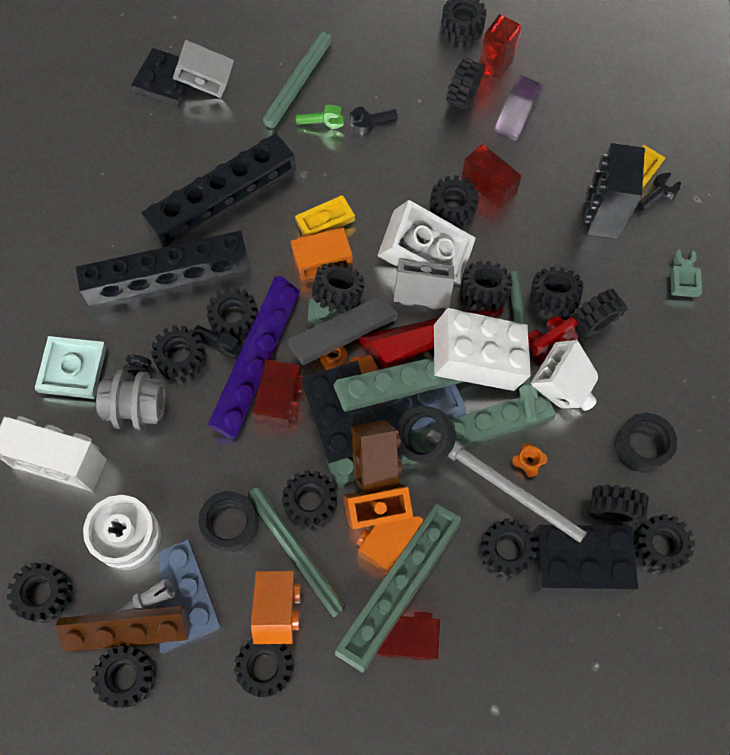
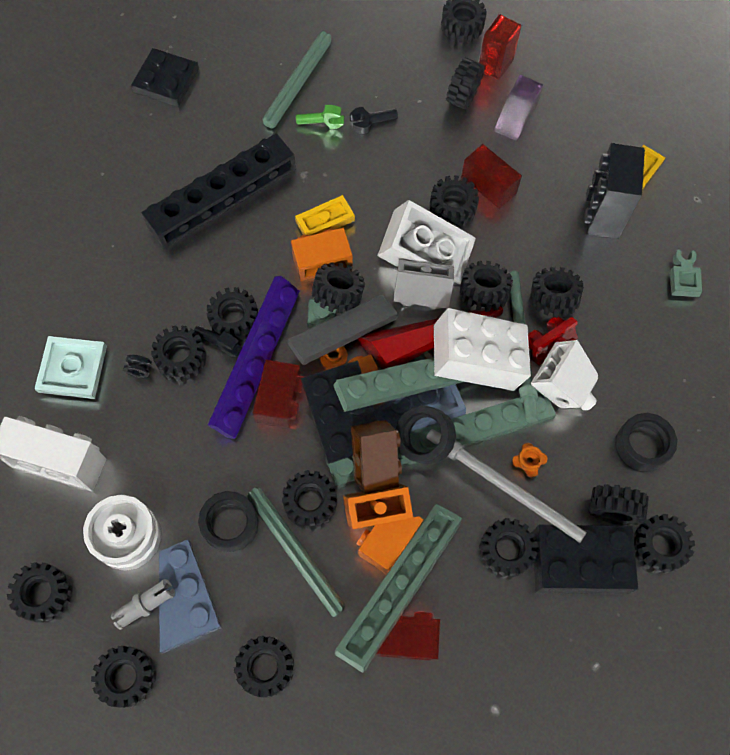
(123, 628): reddish brown plate -> none
(126, 399): light grey piece -> none
(162, 268): black brick -> none
(203, 69): light grey brick -> none
(273, 607): orange brick -> none
(599, 313): black tyre -> none
(660, 190): black bar -> none

